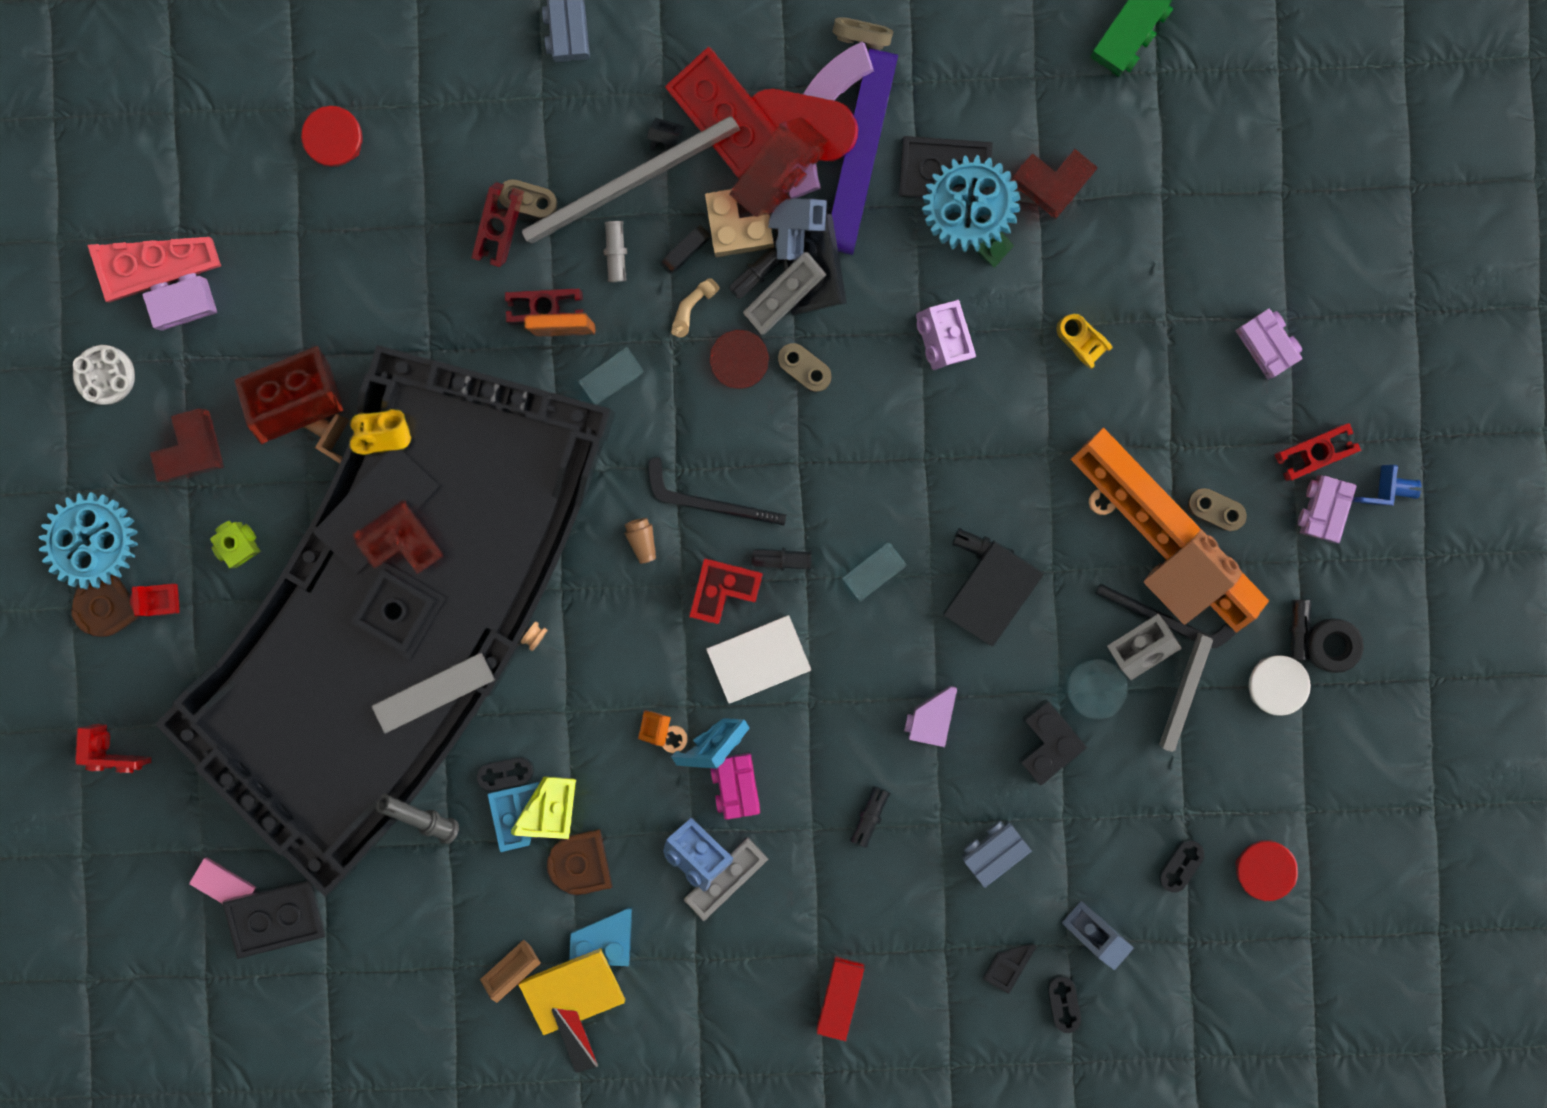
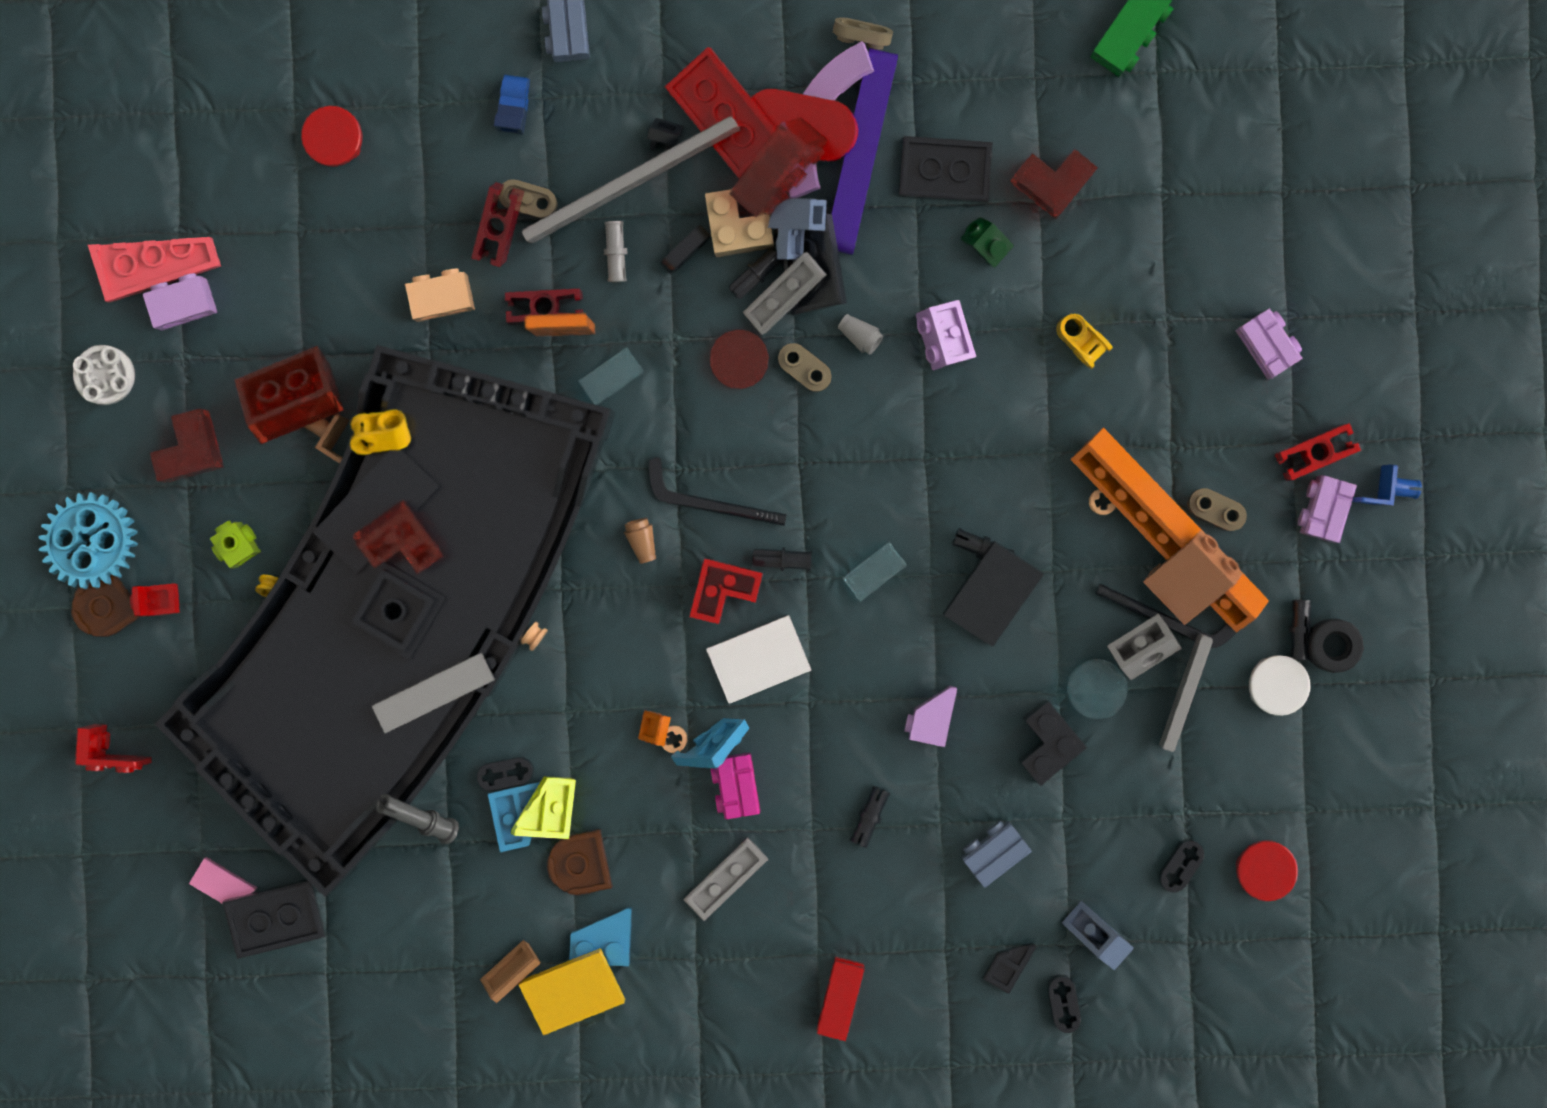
(266, 584): none -> yellow bush
(439, 295): none -> light nougat brick
(512, 105): none -> leg
(575, 1039): sticker -> none
(682, 320): tan piece -> none
(696, 854): medium blue bracket -> none
(861, 334): none -> light grey cone
(944, 201): medium azure gear -> none

